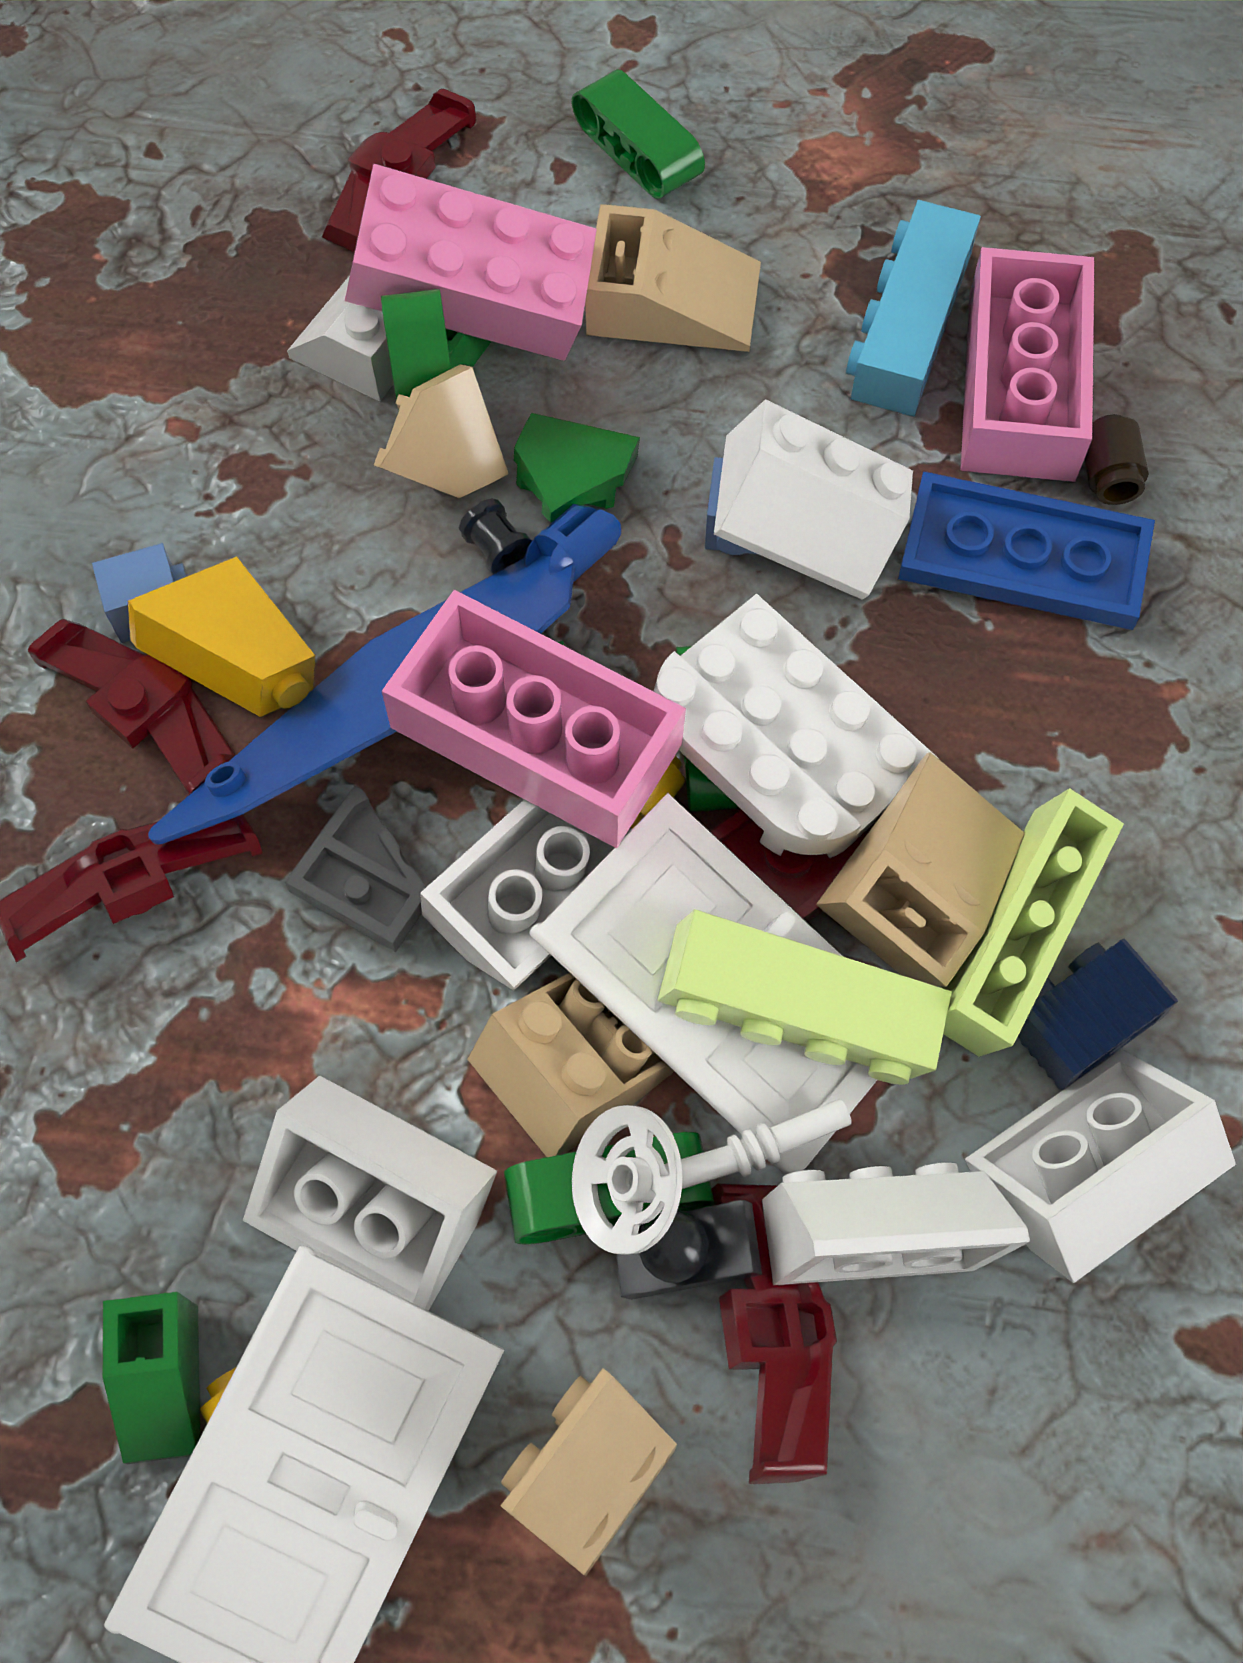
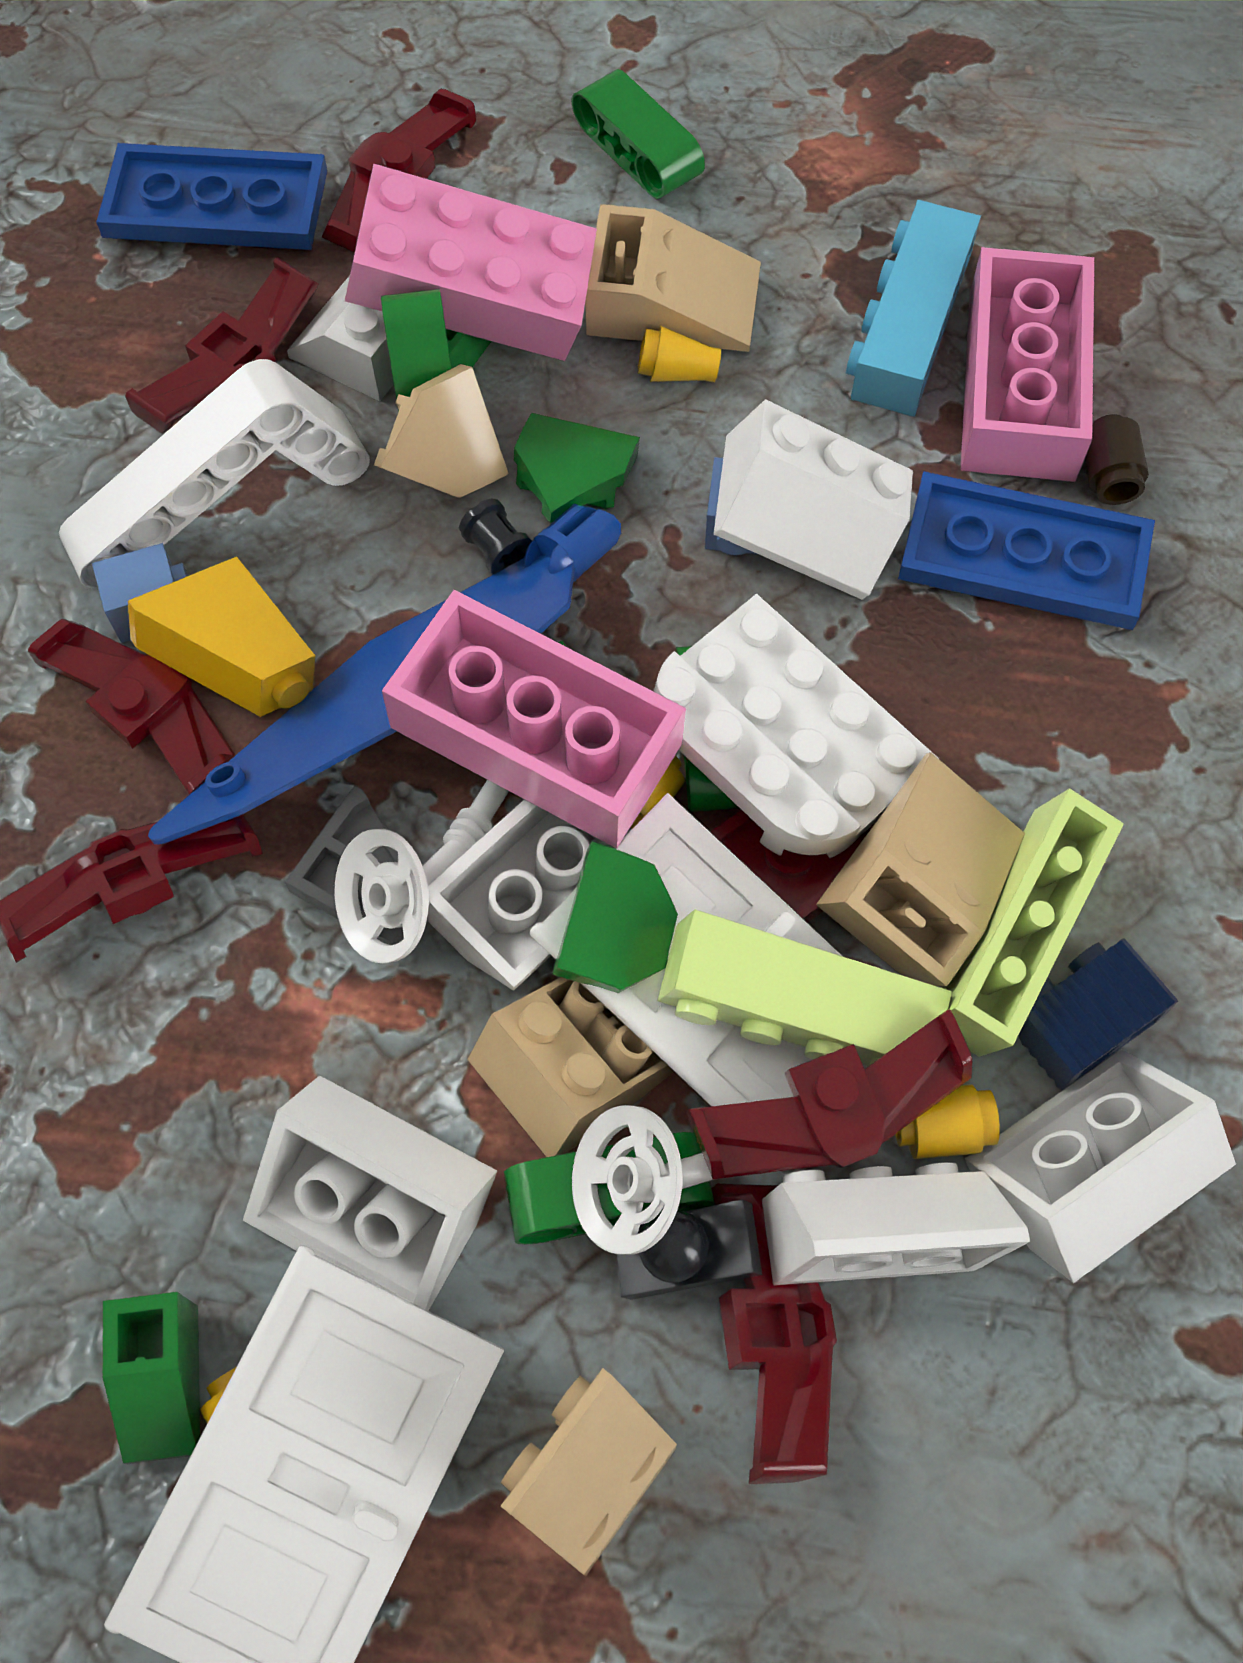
(206, 455): none -> white beam
(213, 196): none -> blue plate
(226, 347): none -> dark red plate
(398, 891): none -> white dish
(617, 922): none -> green slope
(676, 357): none -> yellow cone
(837, 1106): none -> dark red plate
(954, 1125): none -> yellow brick

